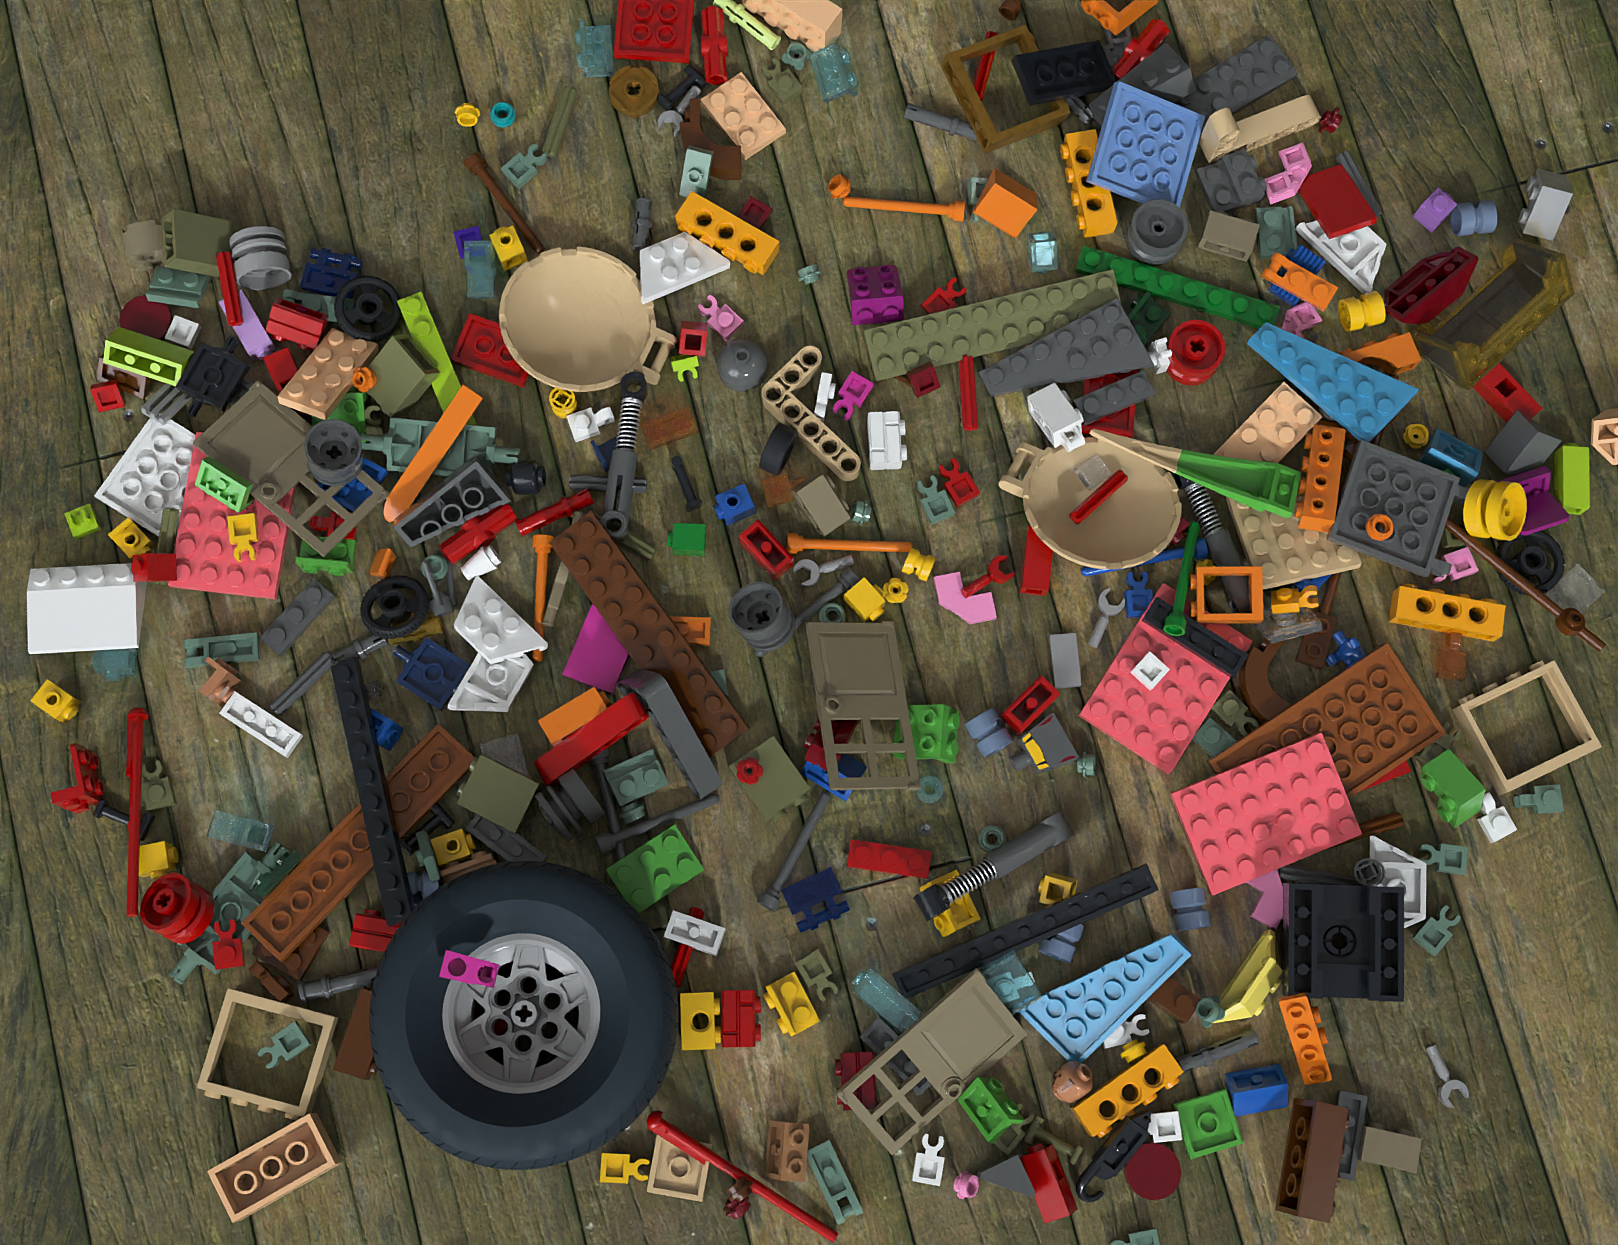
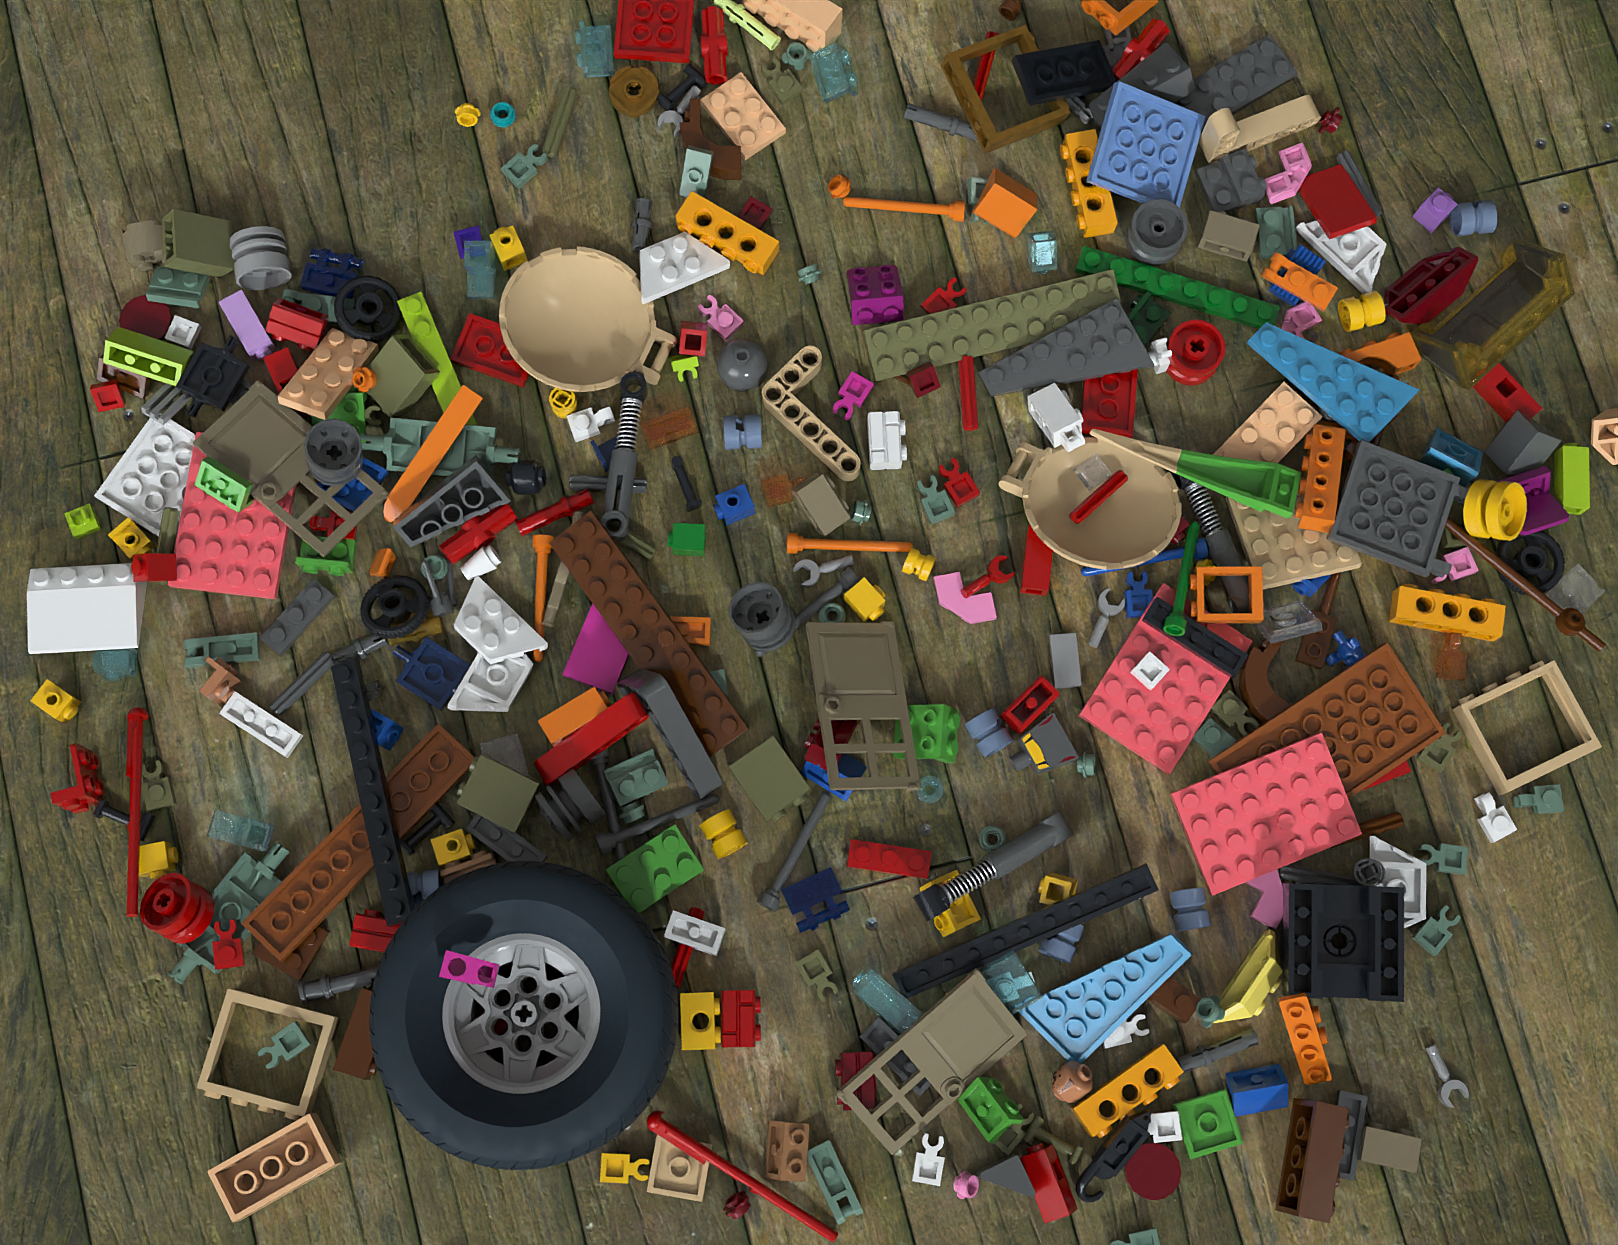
(229, 289): red axle -> none
(243, 531): yellow plate -> none
(269, 882): clear green plate -> none
(276, 985): reddish brown plate -> none
(426, 856): sand green plate -> none
(477, 164): reddish brown piece -> none
(723, 833): none -> yellow wheel
(740, 1190): reddish brown plate -> none
(742, 431): none -> sand blue wheel
(743, 776): red plate -> none
(766, 550): red brick -> none
(778, 449): black tyre -> none
(792, 1004): yellow bracket -> none
(825, 391): white plate -> none
(897, 597): yellow plate -> none
(1114, 397): dark grey plate -> none
(1133, 1051): yellow plate -> none
(1289, 600): light orange plate -> none
(1385, 522): orange plate -> none
(1422, 433): yellow plate -> none
(1456, 787): bright green brick -> none
(1549, 199): light grey brick -> none

